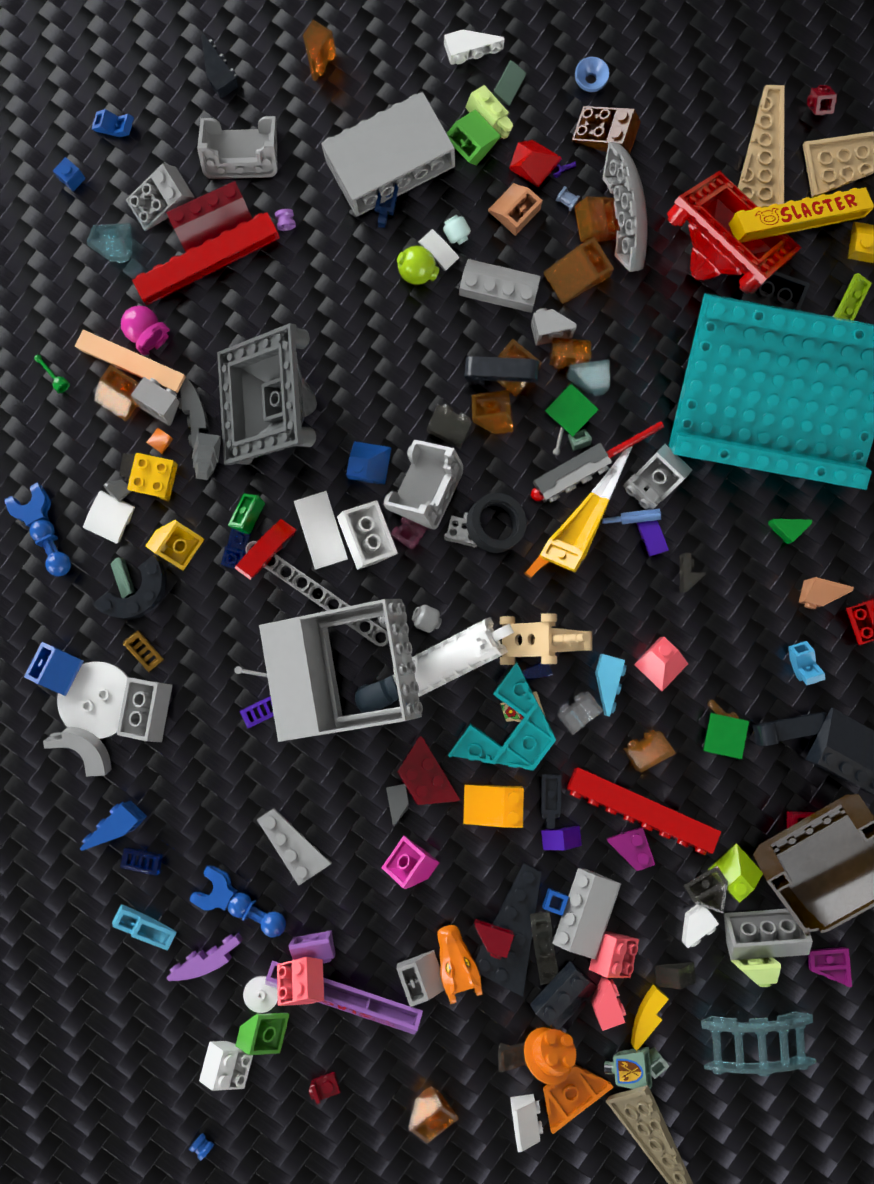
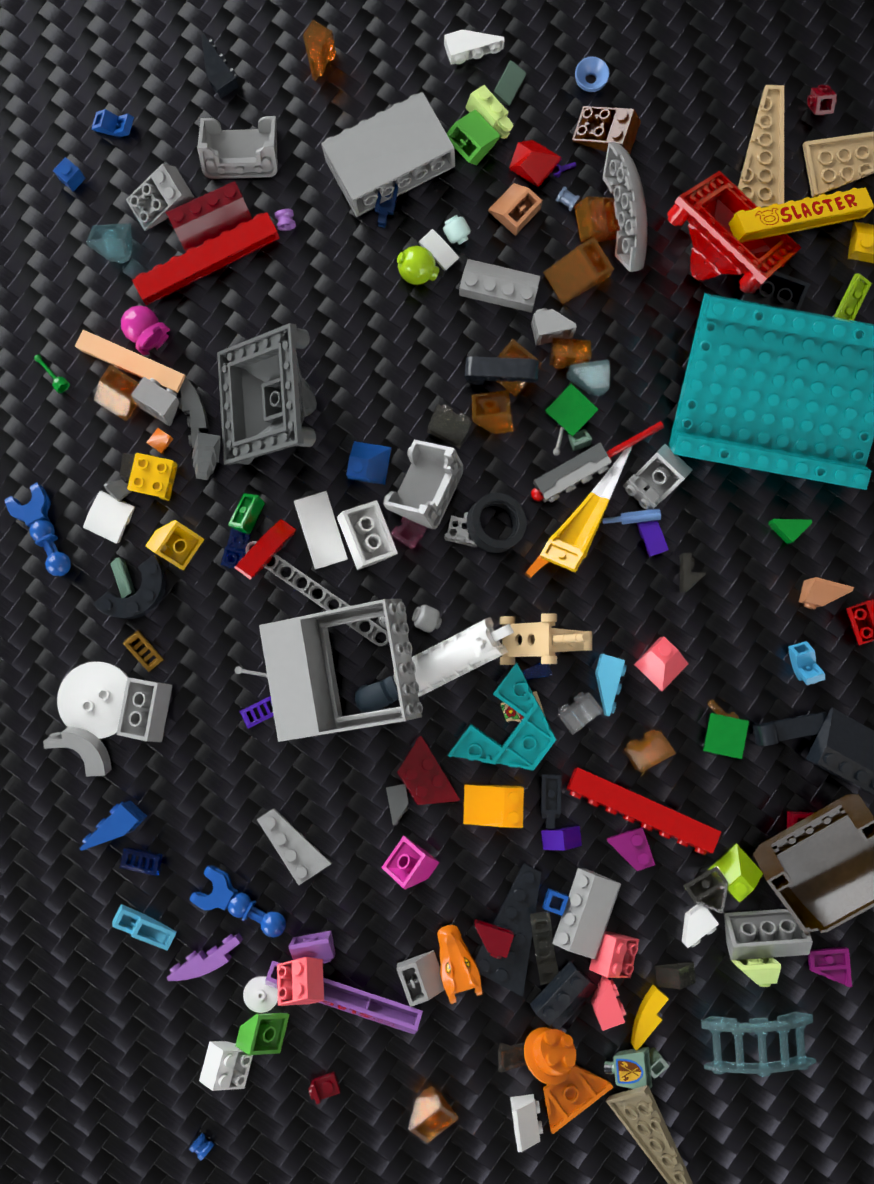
(53, 668): blue slope -> none

